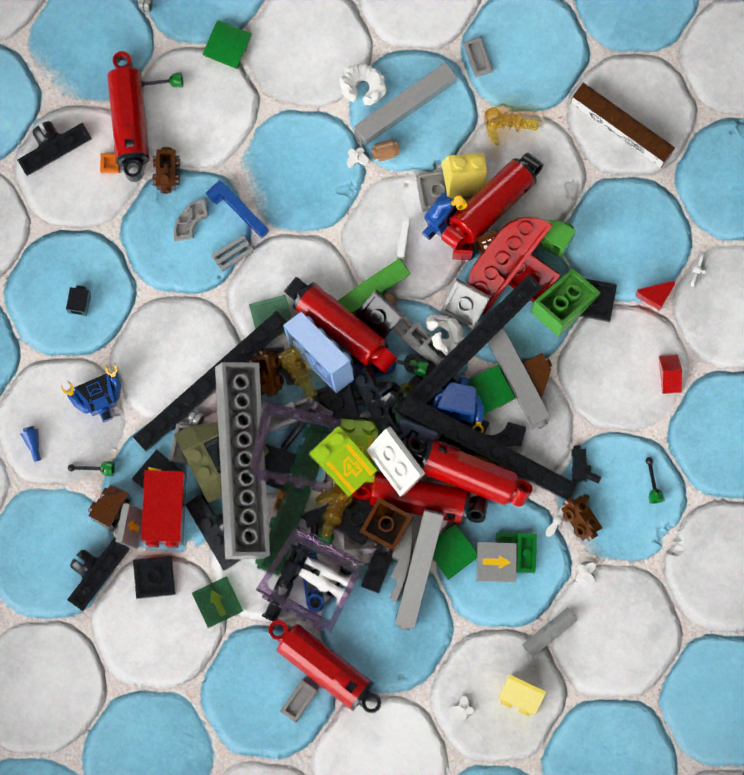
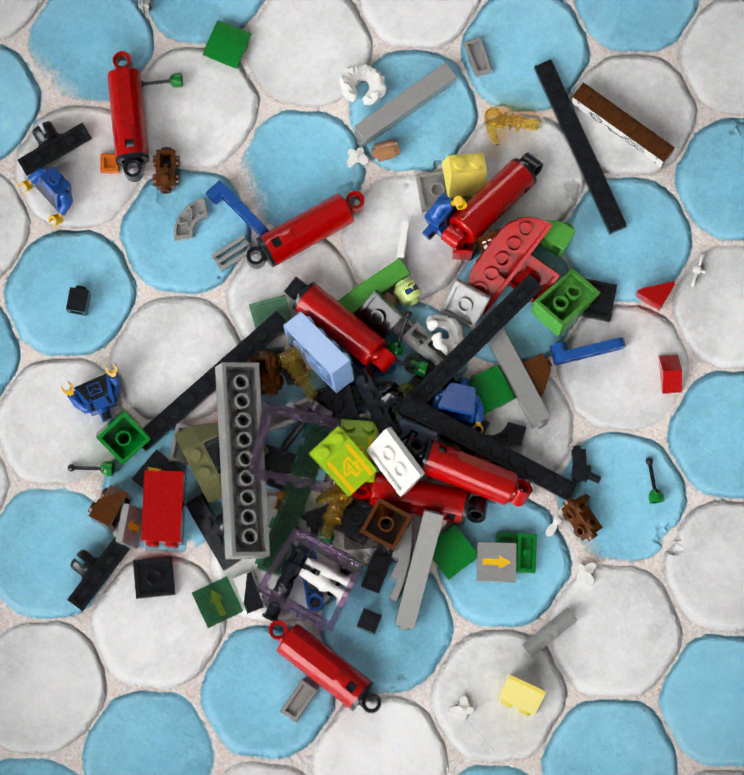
(31, 439): blue cone -> none
(53, 188): none -> blue torso
(123, 436): none -> green slope
(196, 418): light grey plate -> none
(247, 590): none -> black tile
(305, 230): none -> red piece
(369, 621): none -> black brick
(396, 346): none -> hinge
(407, 292): none -> yellowish green head
(562, 355): none -> blue beam
(580, 147): none -> black plate

